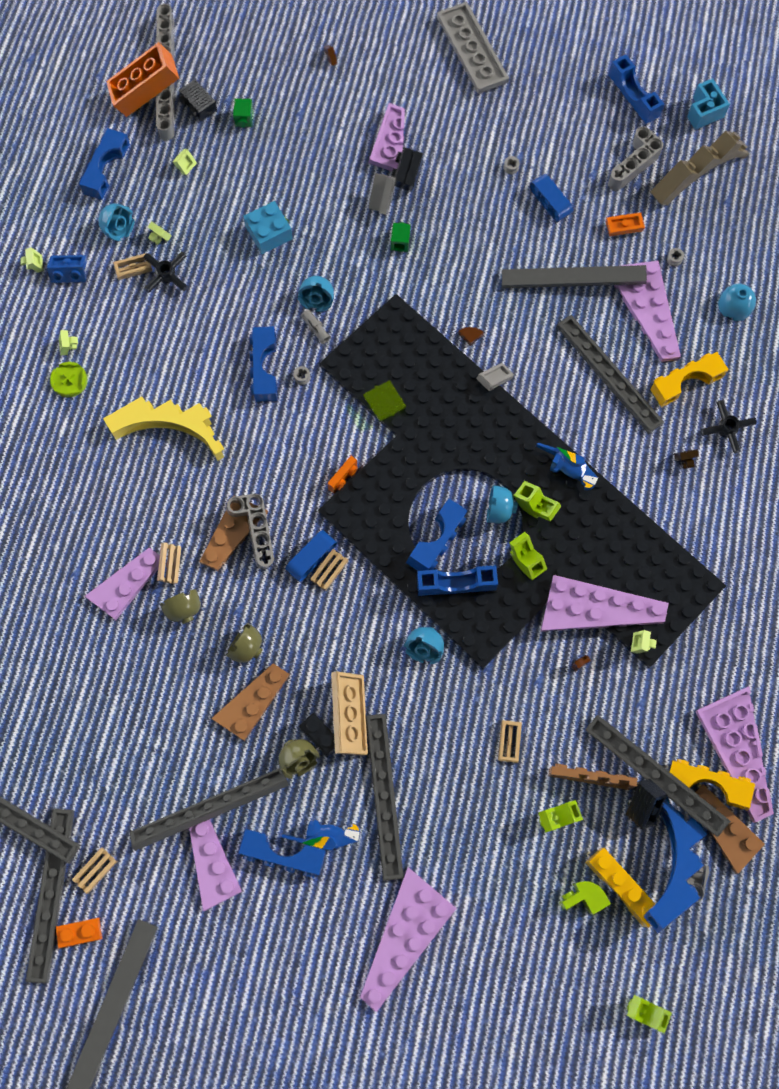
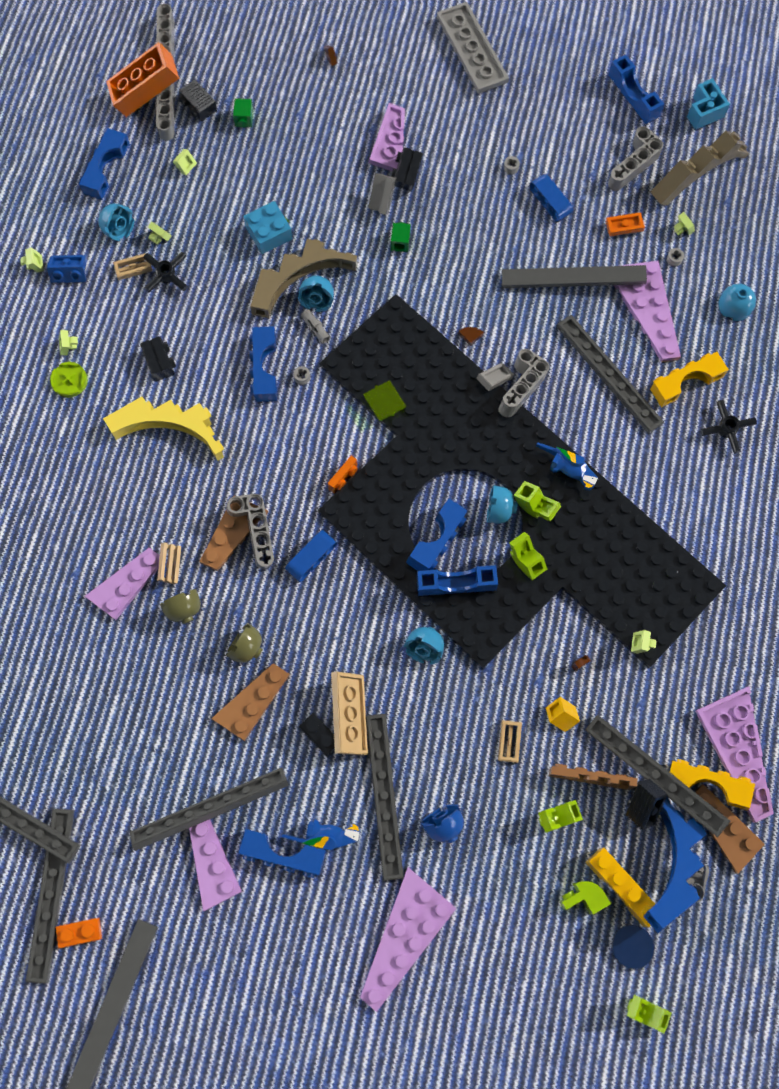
(81, 884): tan tile -> none
(157, 358): none -> black brick
(297, 757): olive cylinder -> none
(314, 258): none -> dark tan arch
(338, 557): tan tile -> none
(444, 825): none -> blue cylinder
(533, 374): none -> light grey beam
(562, 714): none -> yellow panel
(586, 606): lavender wing -> none
(632, 946): none -> dark blue tile
(684, 225): none -> yellowish green tile
(687, 458): dark brown tile -> none

